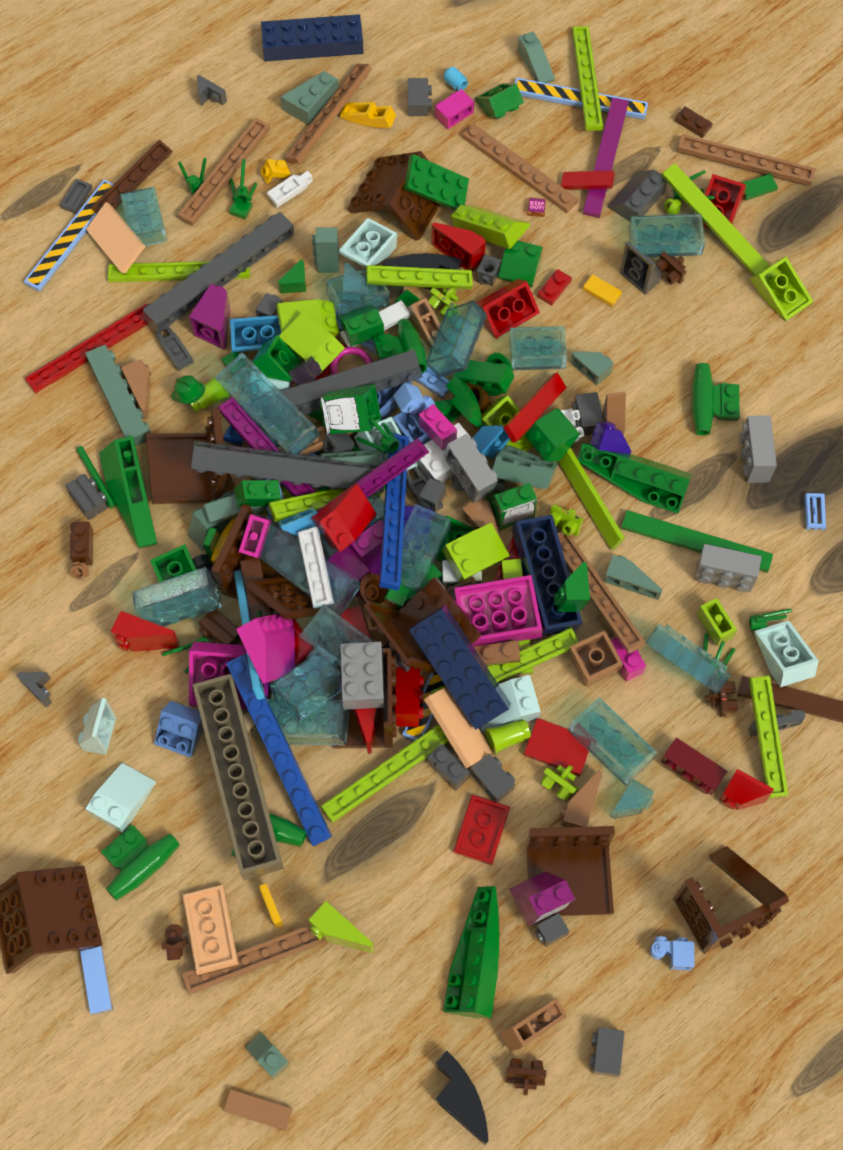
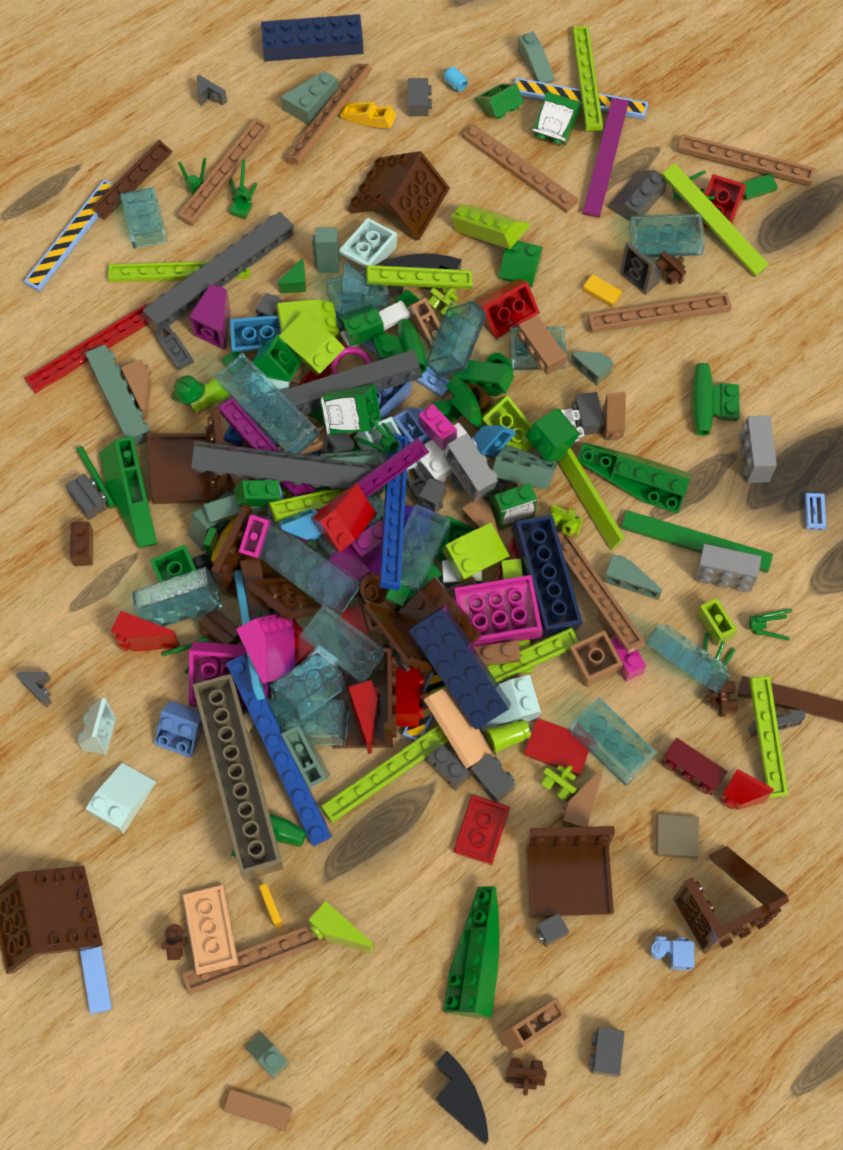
(76, 196): dark grey tile -> none
(76, 573): medium nougat plate -> none
(115, 237): light nougat tile -> none
(136, 859): green plate -> none
(274, 168): yellow bracket -> none
(289, 188): white hinge -> none
(305, 371): clear purple brick -> none
(306, 756): none -> sand green slope
(315, 567): white tile -> none
(362, 675): light grey brick -> none
(411, 400): light blue brick -> none
(436, 183): green plate -> none
(454, 109): dark pink brick -> none
(459, 244): red slope -> none
(488, 264): dark grey brick -> none
(534, 407): red tile -> none
(536, 207): tile -> none
(541, 345): none -> medium nougat brick
(541, 897): magenta slope -> none
(554, 287): red plate -> none
(556, 119): none -> slope
(574, 592): green slope -> none
(588, 180): red tile -> none
(609, 438): dark purple slope -> none
(633, 801): clear light blue slope -> none
(659, 312): none -> medium nougat plate
(674, 207): lime tile -> none
(677, 836): none -> dark tan tile
(693, 122): reddish brown plate -> none
(782, 288): lime slope -> none
(786, 653): light aqua slope -> none

